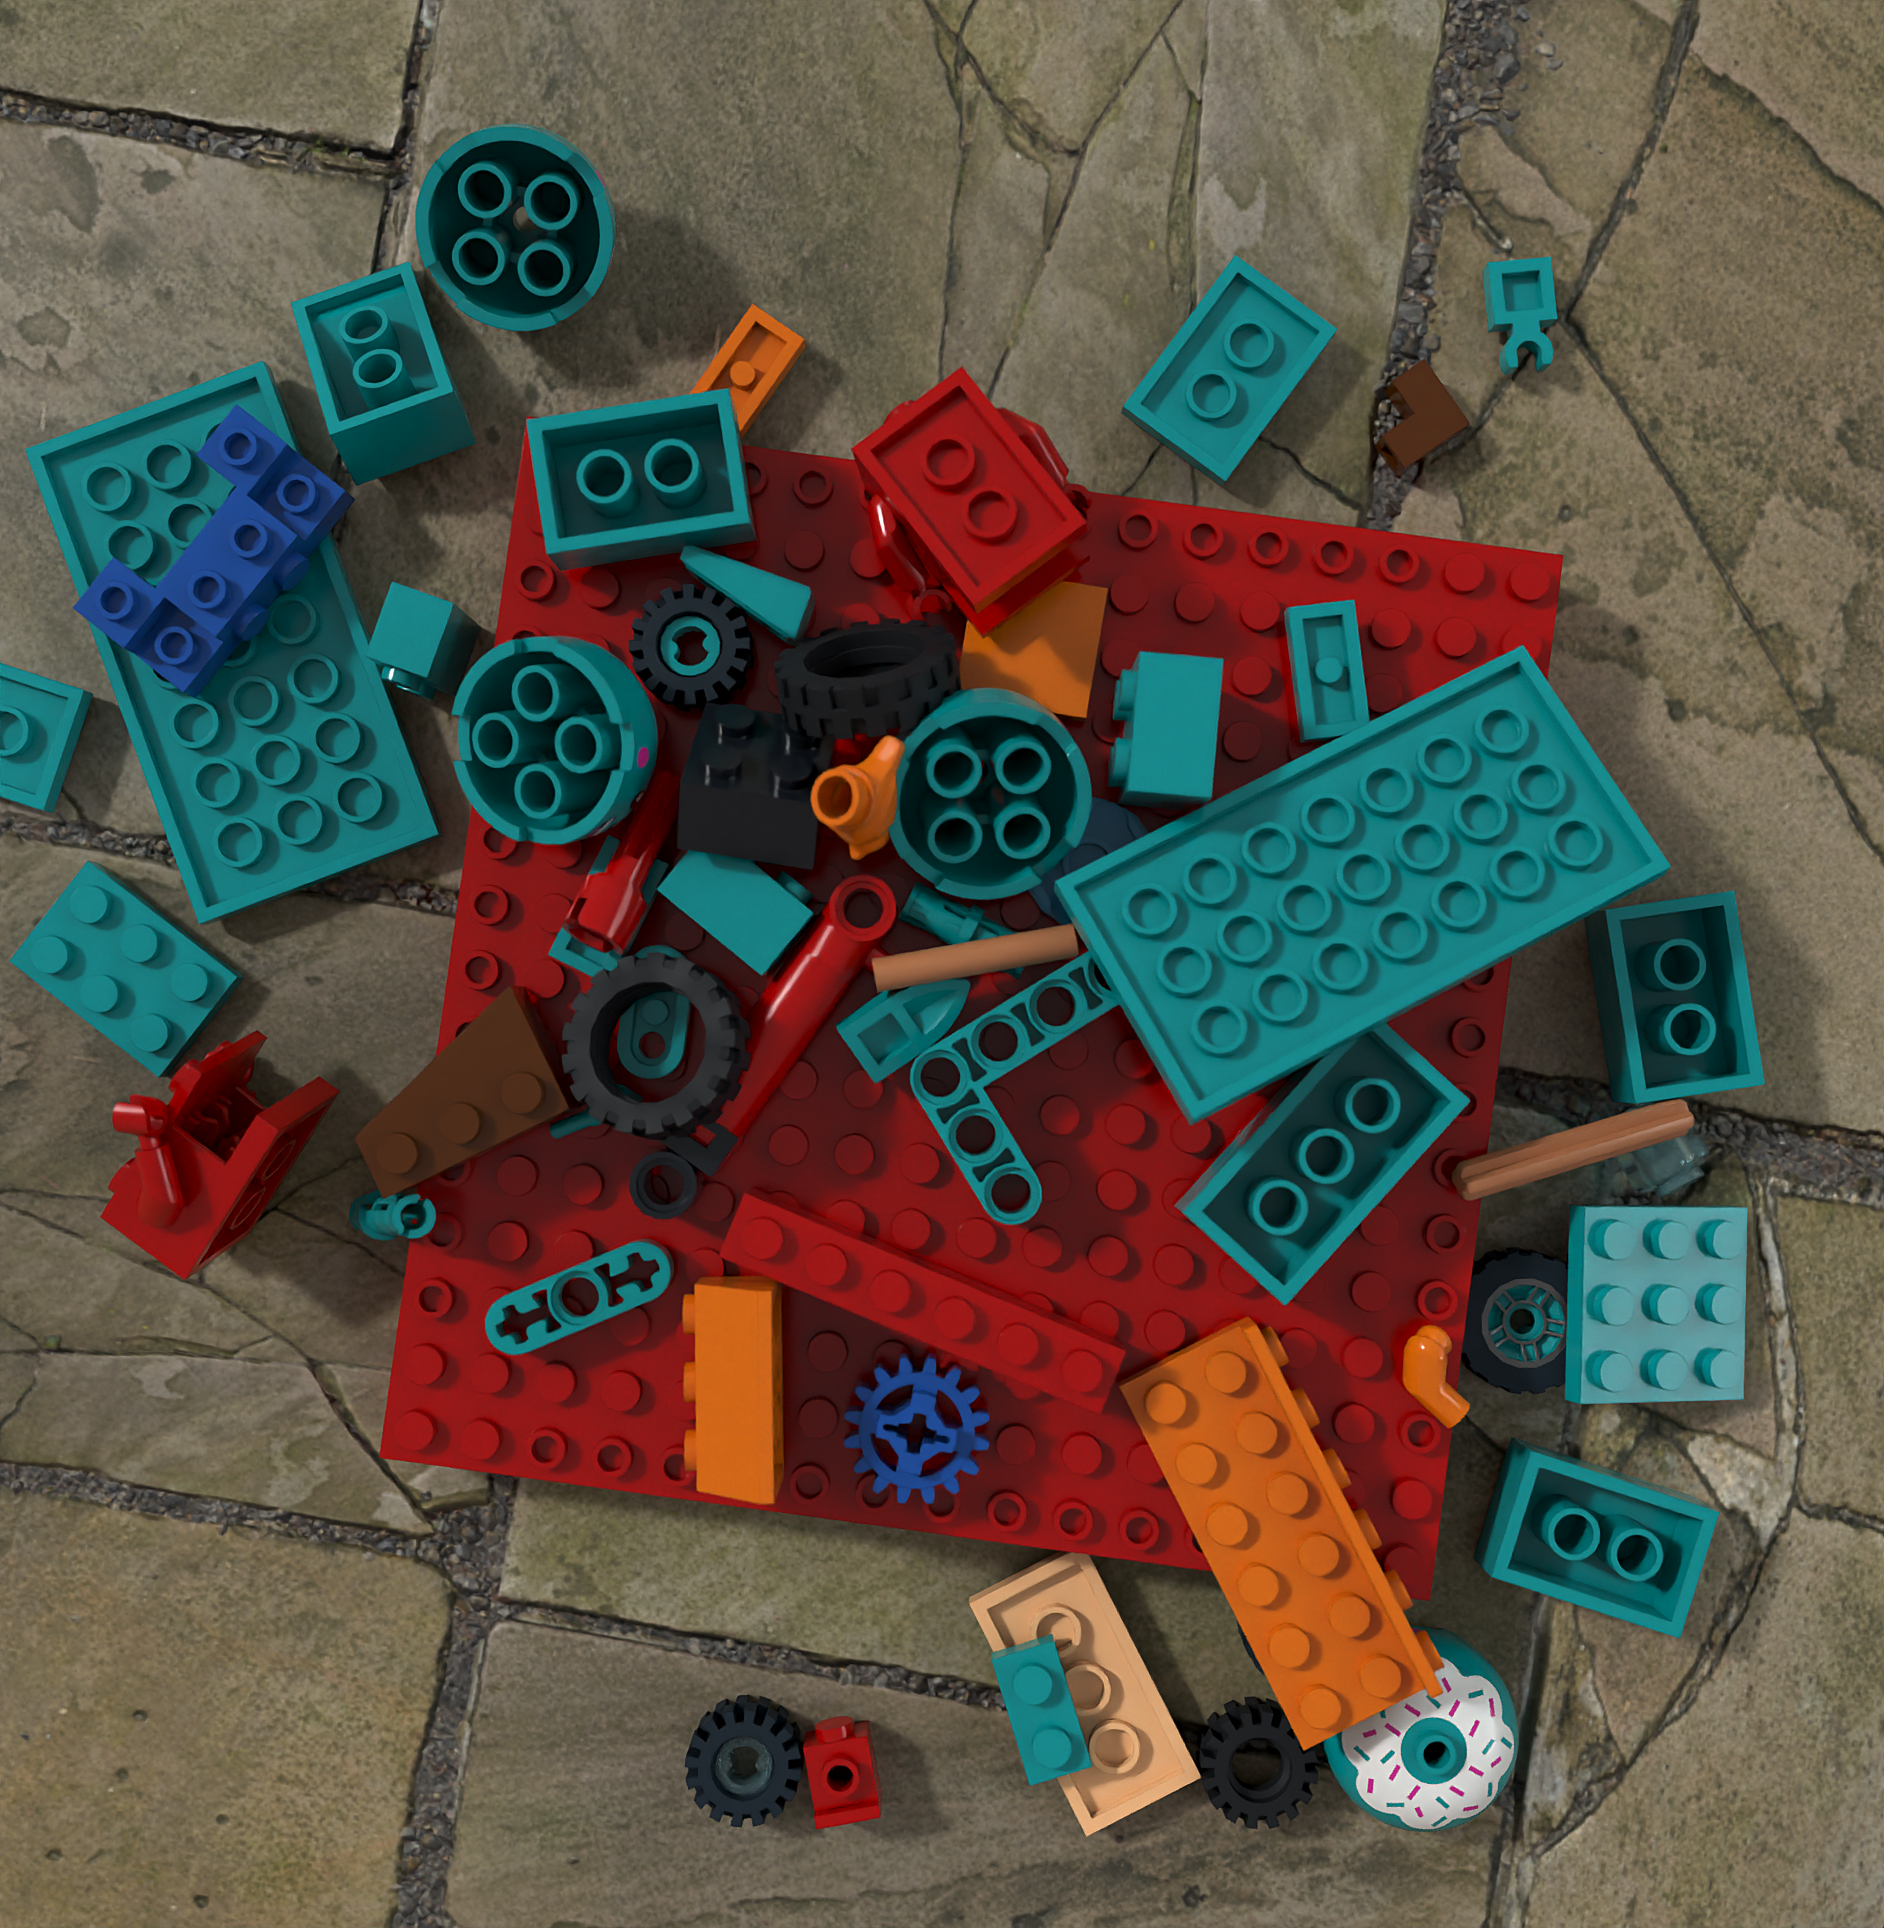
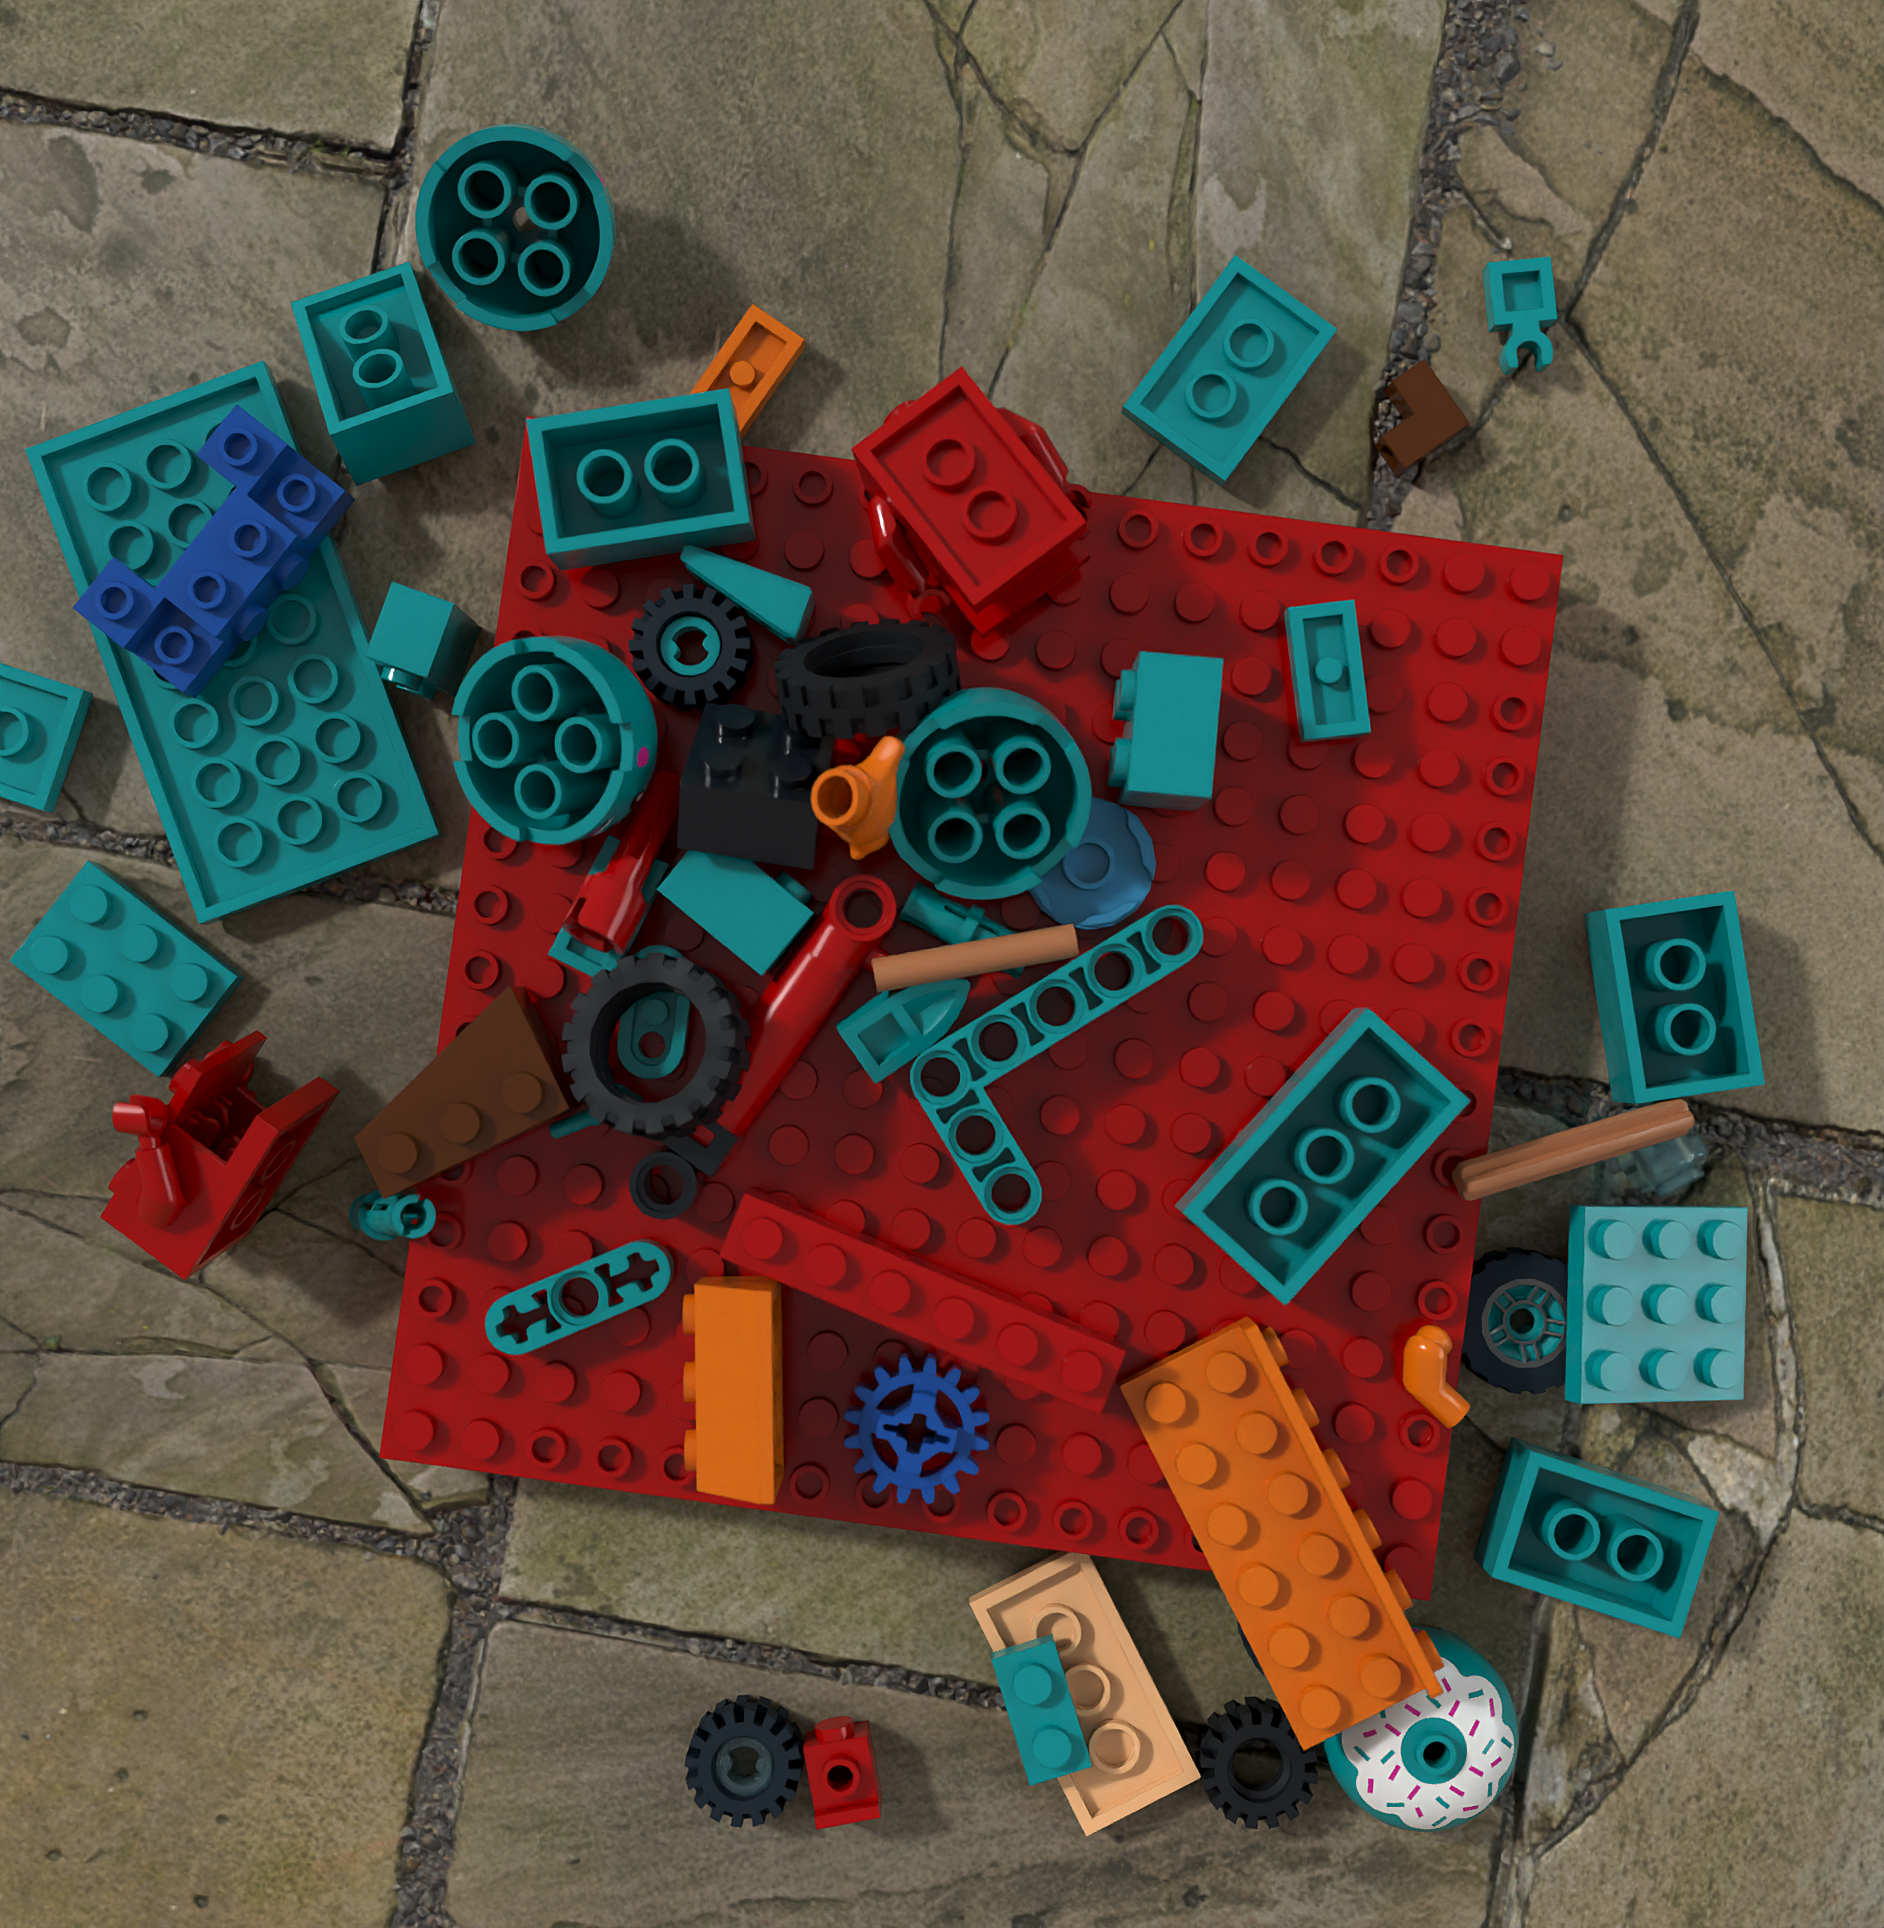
(1042, 650): orange tile -> none
(1358, 882): teal plate -> none

